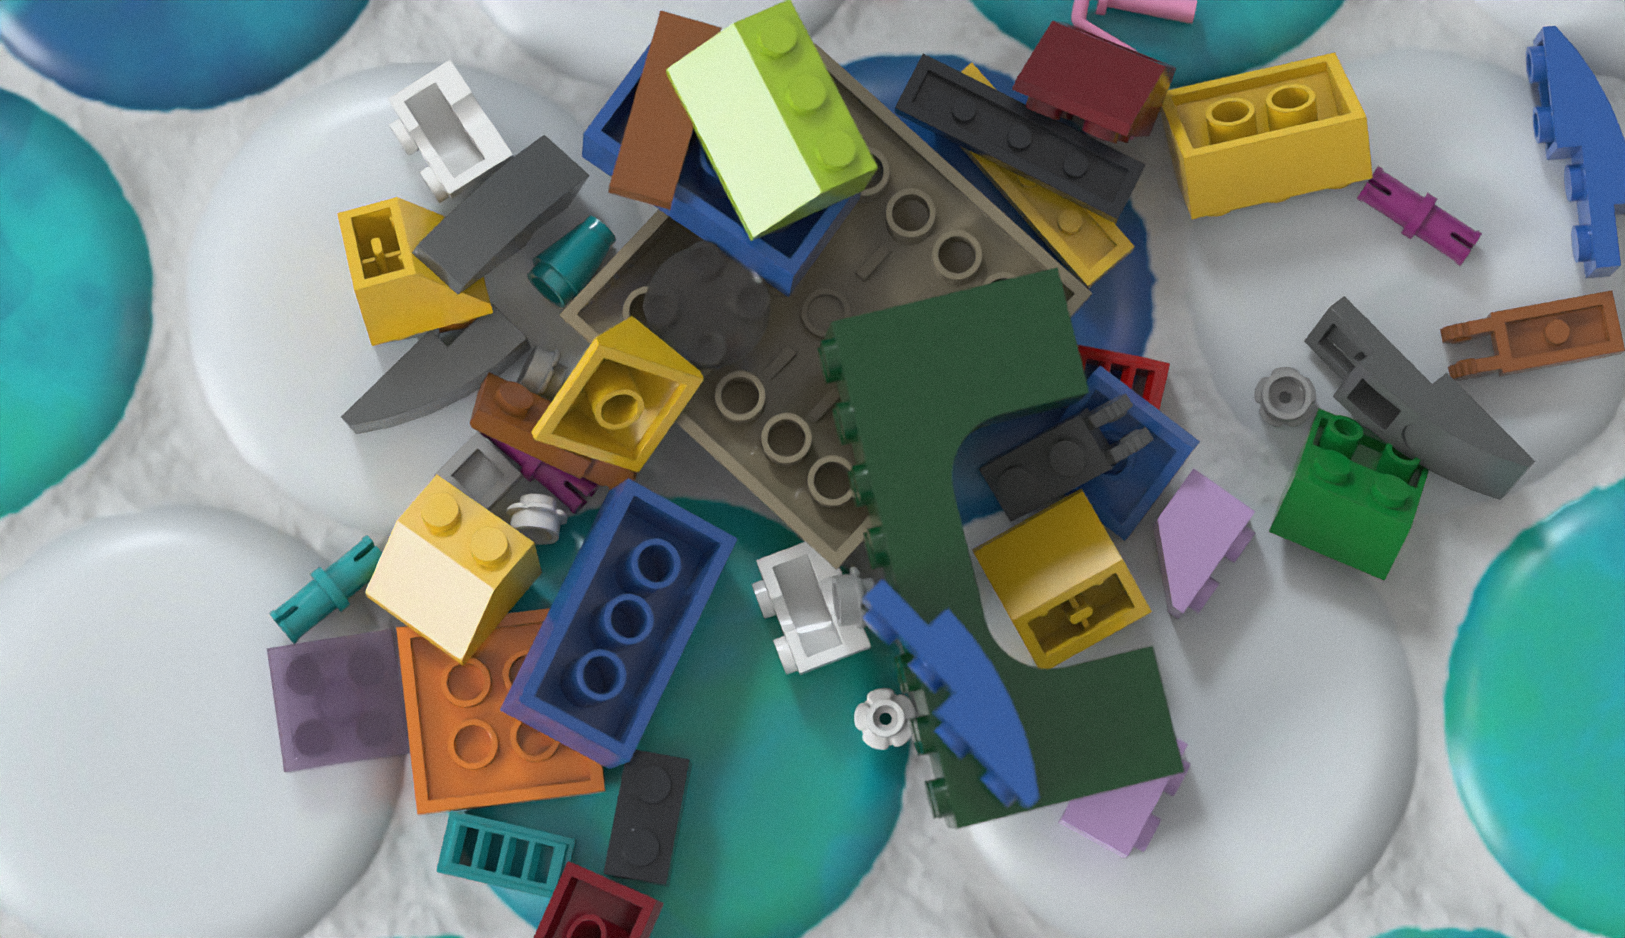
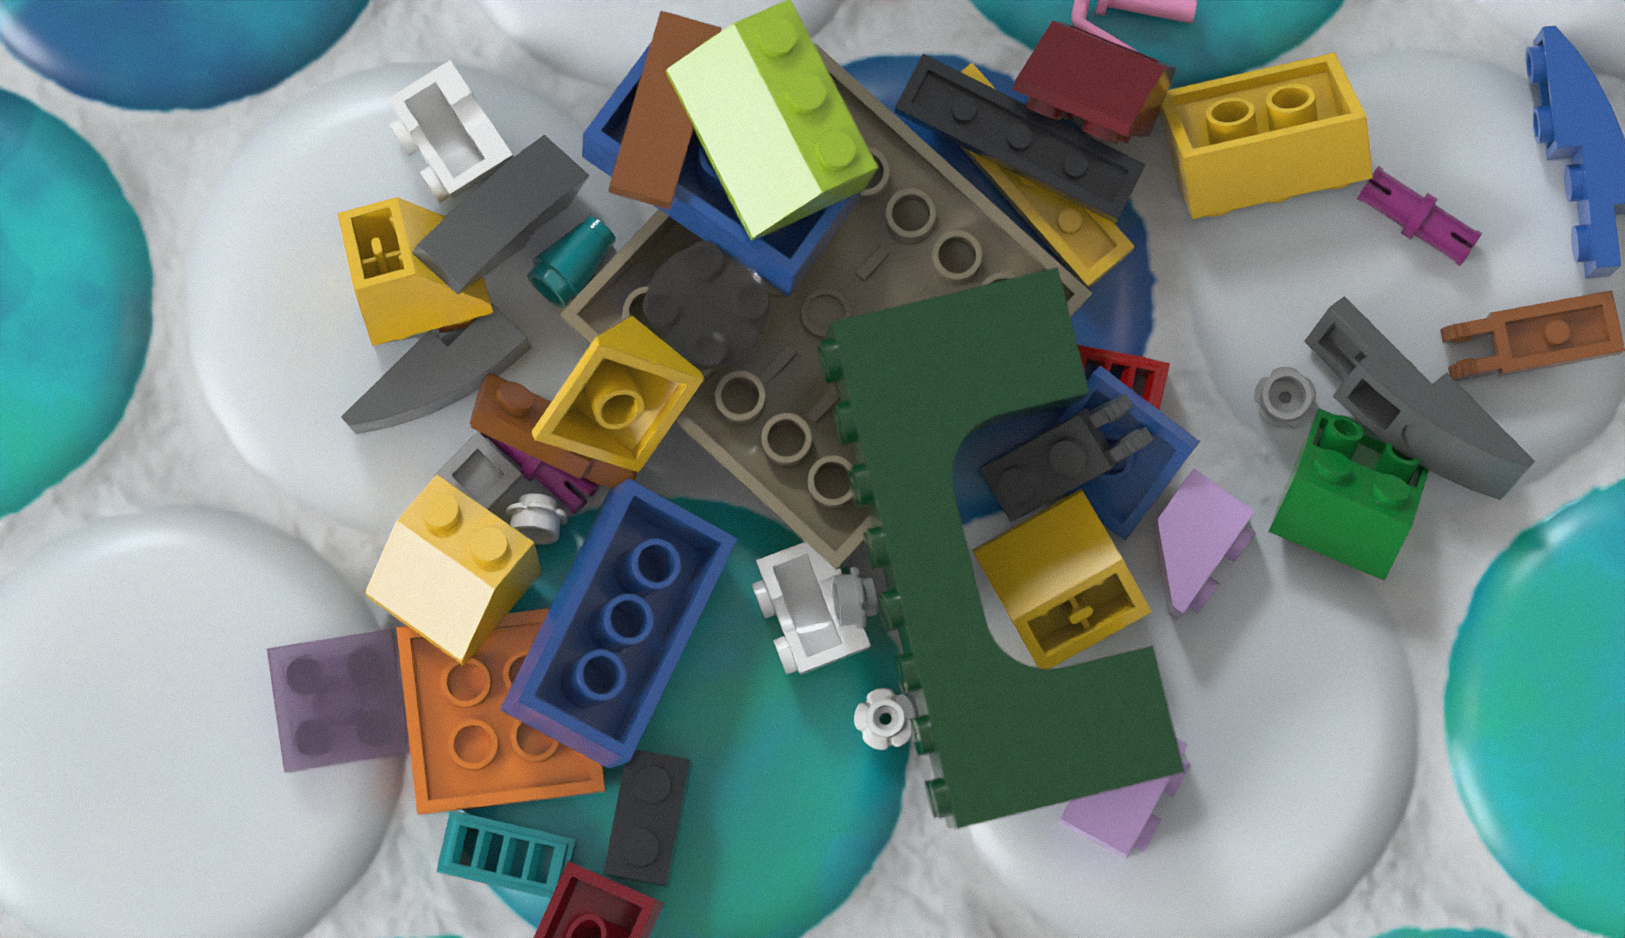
(328, 590): teal pin -> none
(543, 372): light grey plate -> none
(979, 710): blue slope -> none

